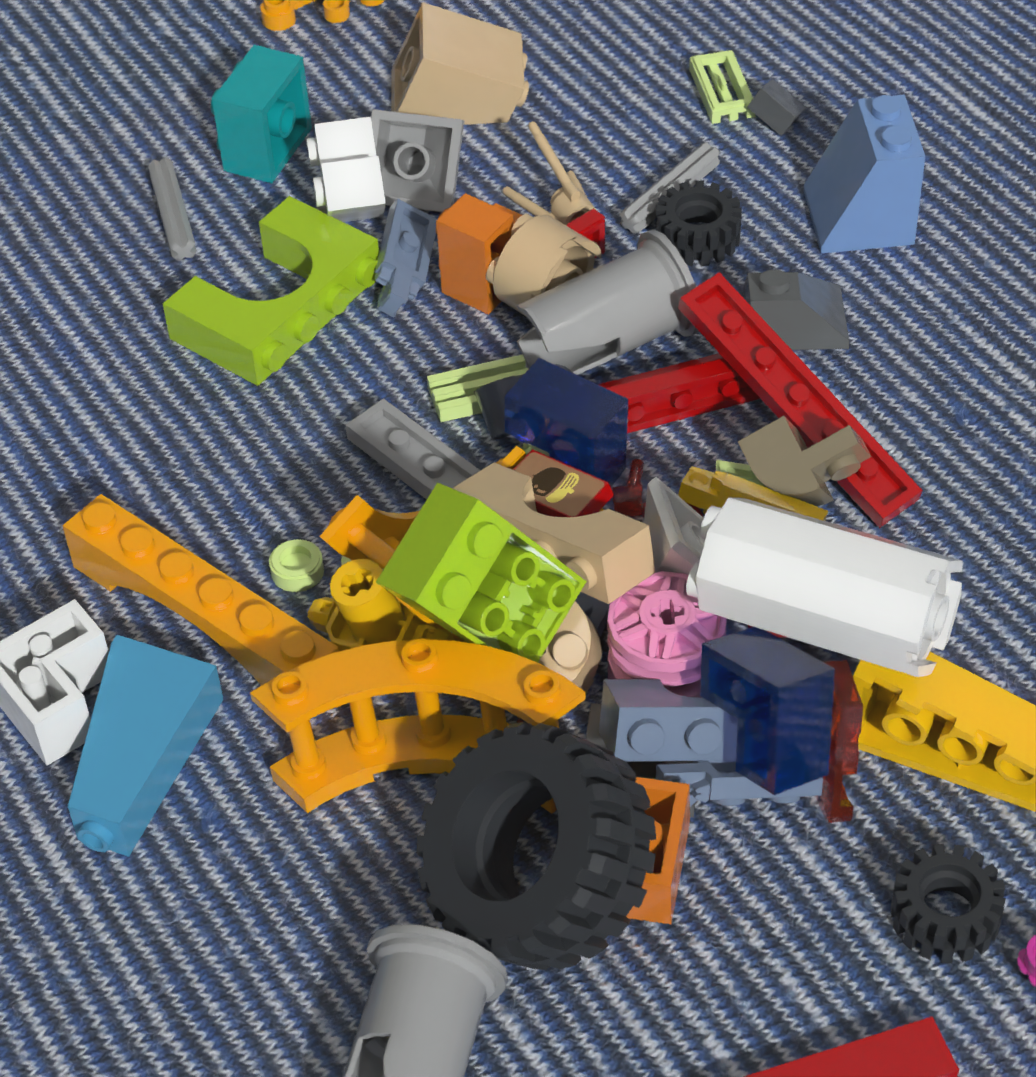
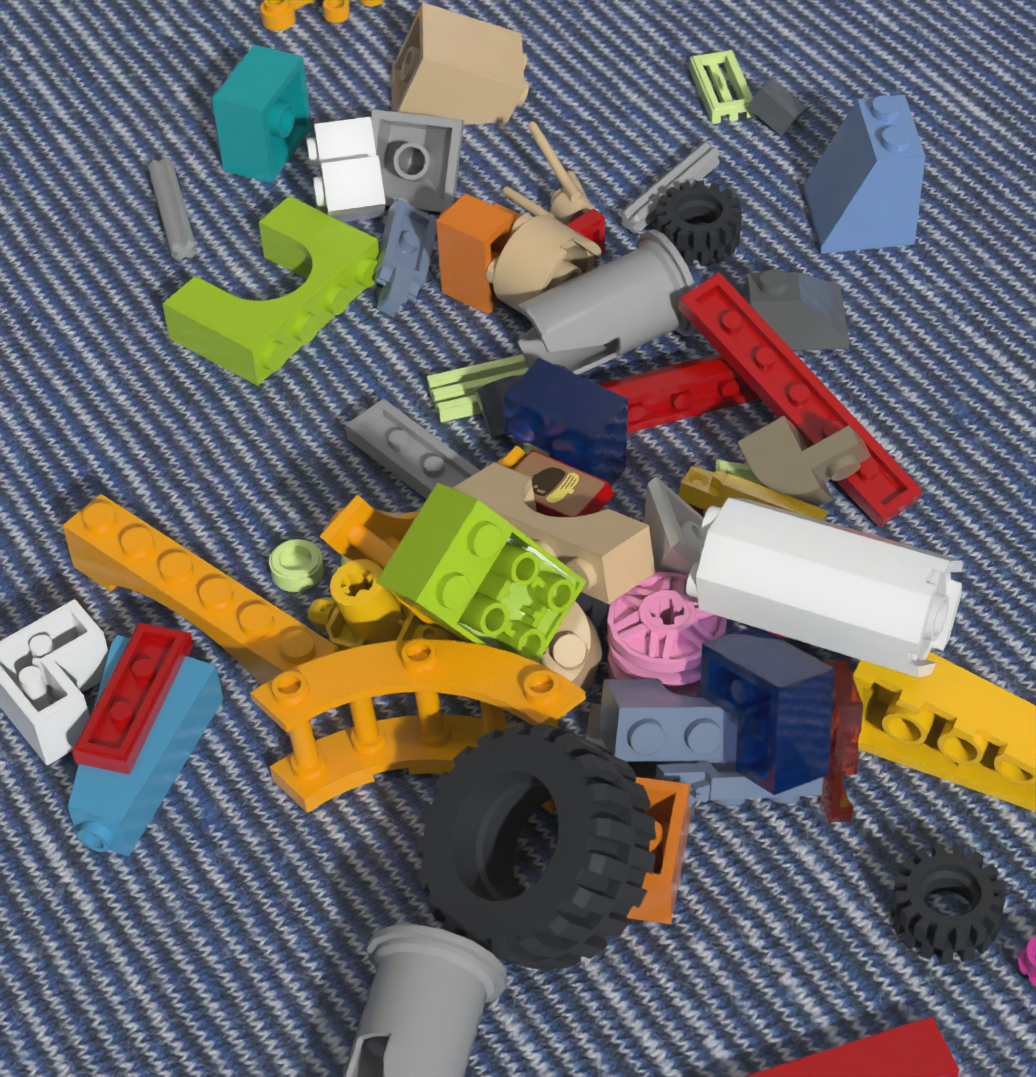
(132, 698): none -> red tile
(628, 498): clear red hand -> none

